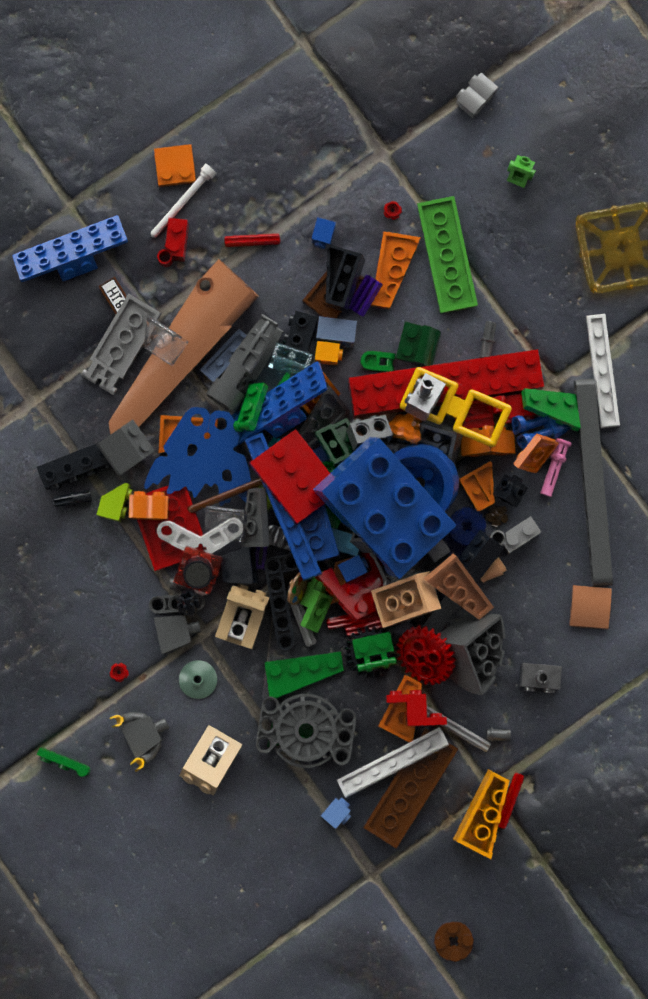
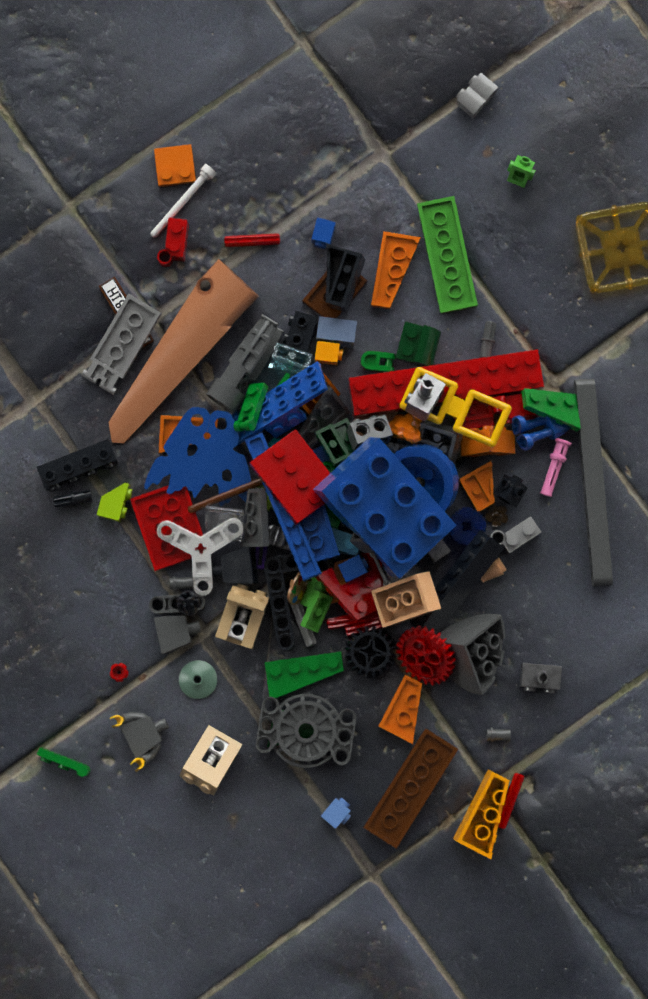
(72, 252): blue bracket -> none
(125, 447): dark grey slope -> none
(148, 506): orange brick -> none
(163, 341): clear slope -> none
(197, 571): piece -> none
(219, 362): sand blue plate -> none
(363, 294): dark purple tile -> none
(372, 646): green plate -> none
(393, 762): white tile -> none
(397, 210): red plate -> none
(416, 708): red bracket -> none
(442, 941): reddish brown plate -> none
(458, 585): nougat wing -> none
(463, 732): light grey axle -> none
(535, 453): orange plate -> none
(590, 607): nougat slope -> none
(602, 371): white tile -> none

